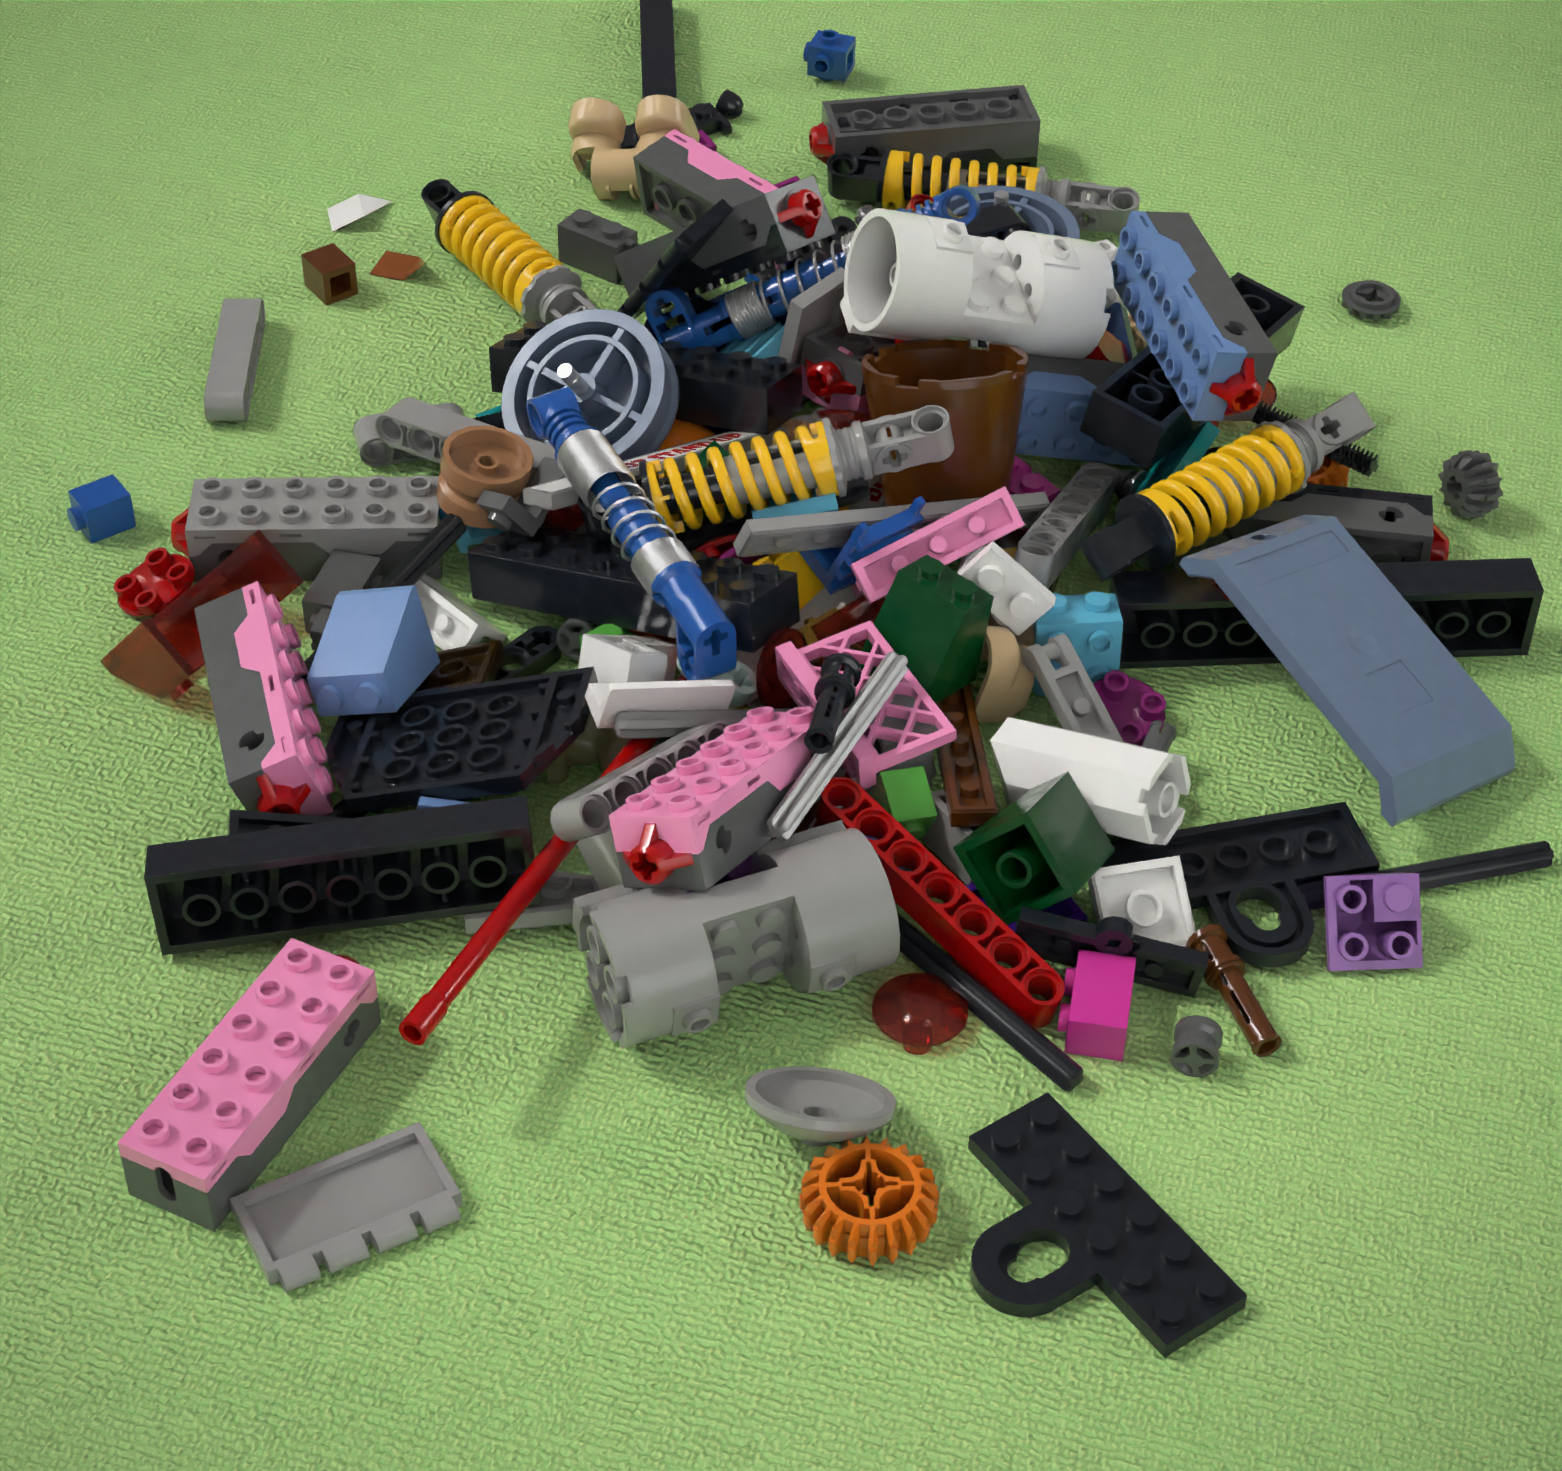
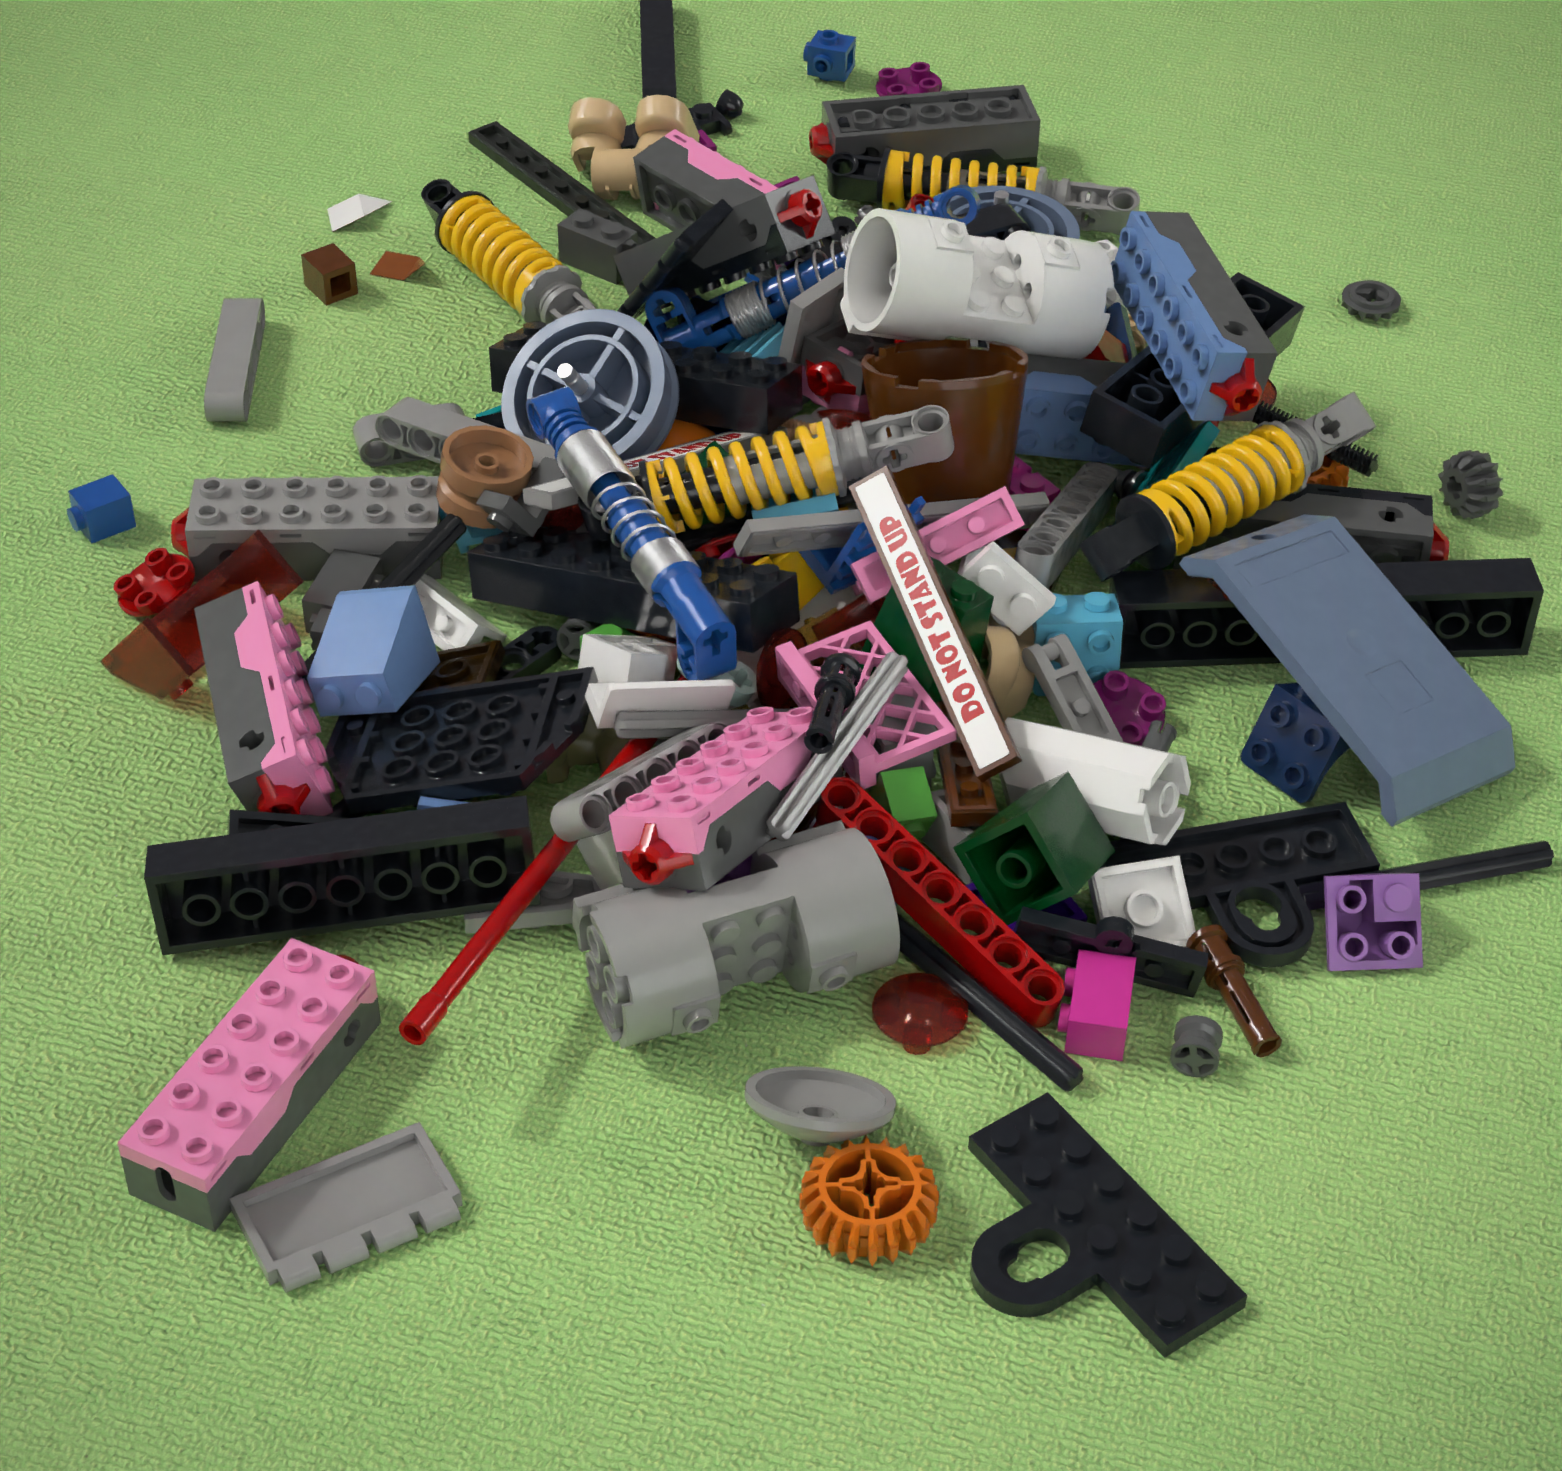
(545, 176): none -> pearl dark grey tile
(908, 80): none -> magenta dish
(935, 625): none -> tile
(1293, 743): none -> dark blue bracket

